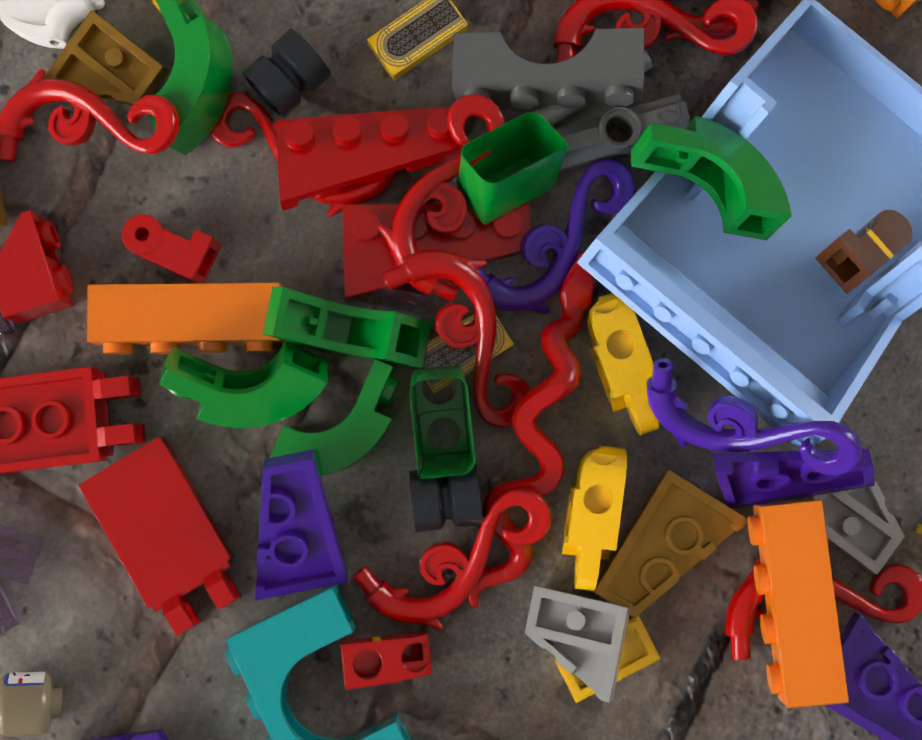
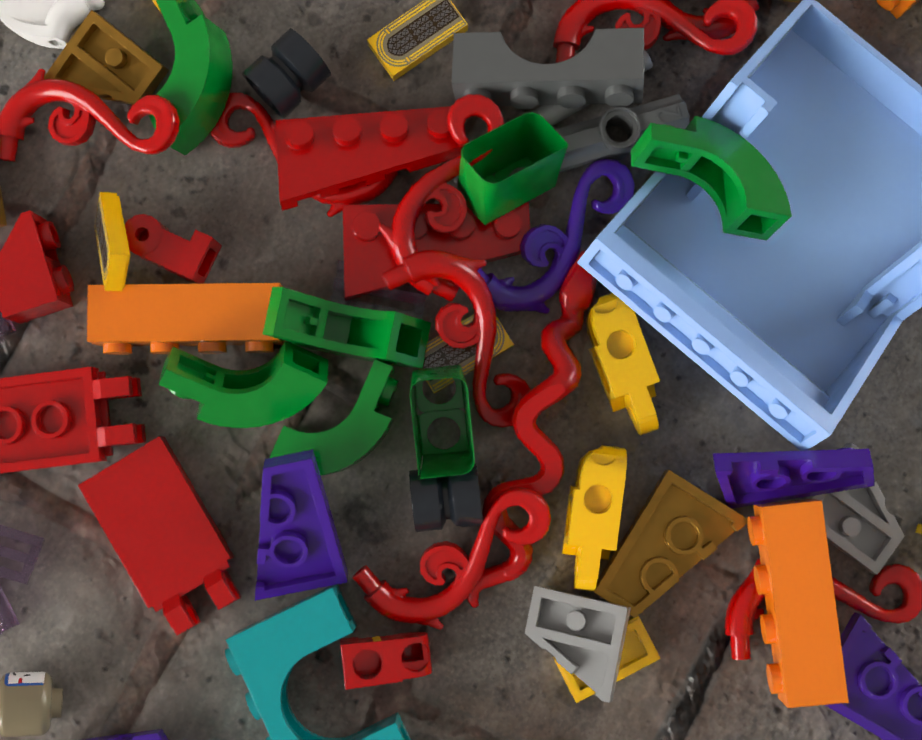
(111, 241): none -> yellow tile
(745, 436): dark purple plant -> none
(858, 256): reddish brown leg -> none

